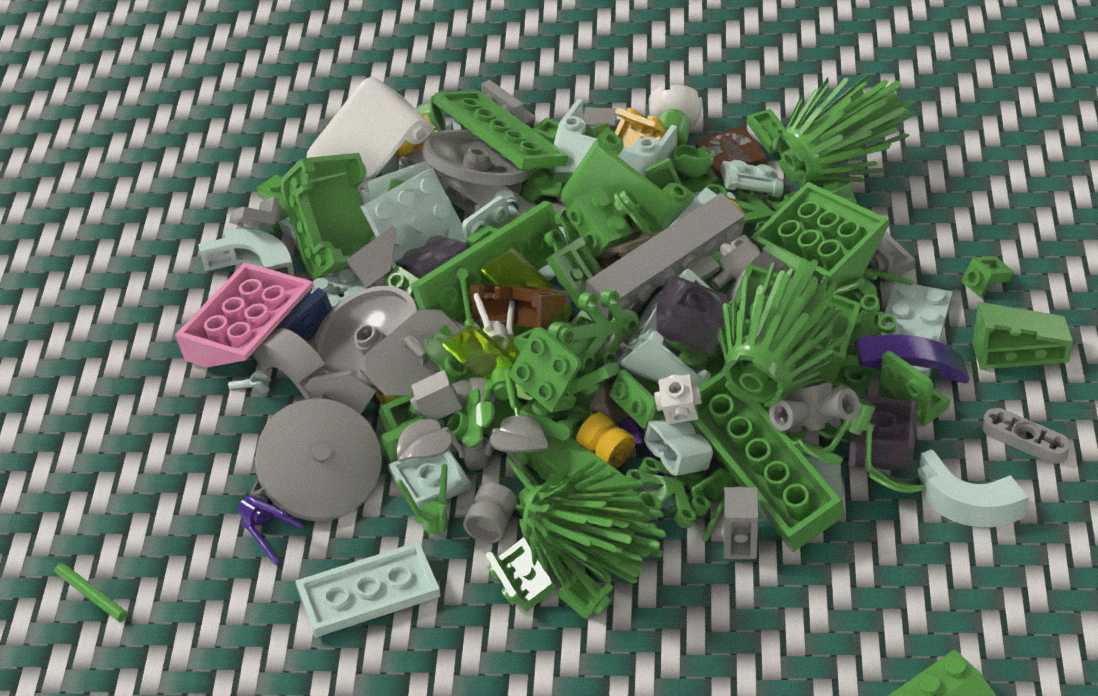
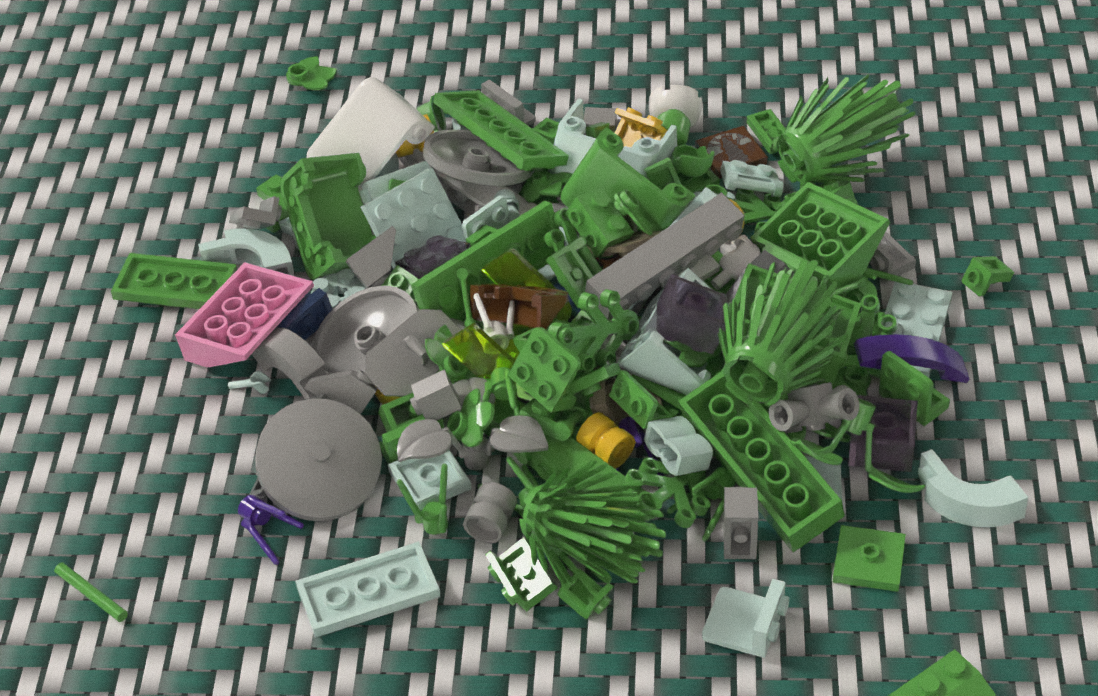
(170, 280): none -> bright green plate
(310, 74): none -> bright green plate
(678, 398): white brick -> none
(745, 619): none -> light aqua bracket
(869, 558): none -> bright green plate
(1019, 337): bright green wedge -> none
(1048, 437): light grey beam -> none

